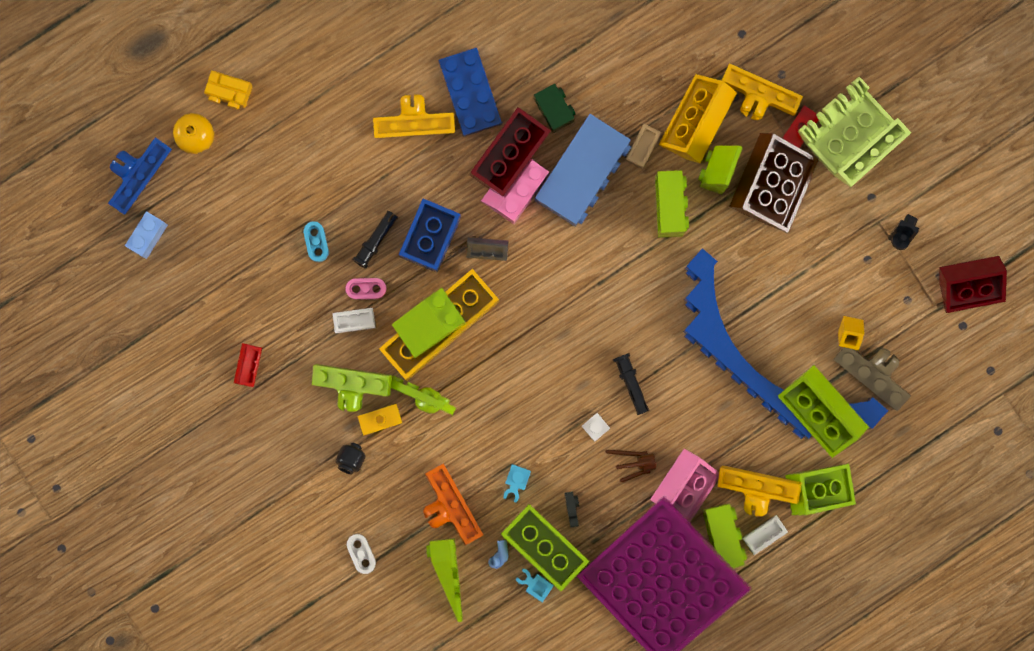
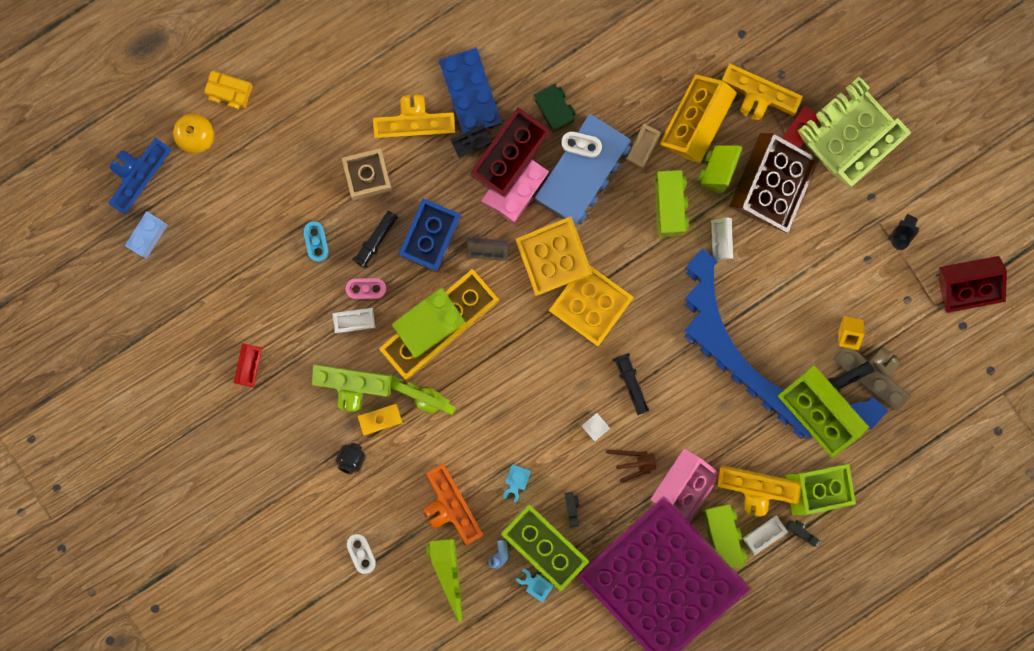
(366, 174): none -> tan brick
(471, 141): none -> black hips
(553, 256): none -> yellow plate
(582, 142): none -> white plate
(591, 306): none -> yellow plate
(722, 239): none -> white plate
(799, 529): none -> pearl dark grey plate
(851, 376): none -> black pin

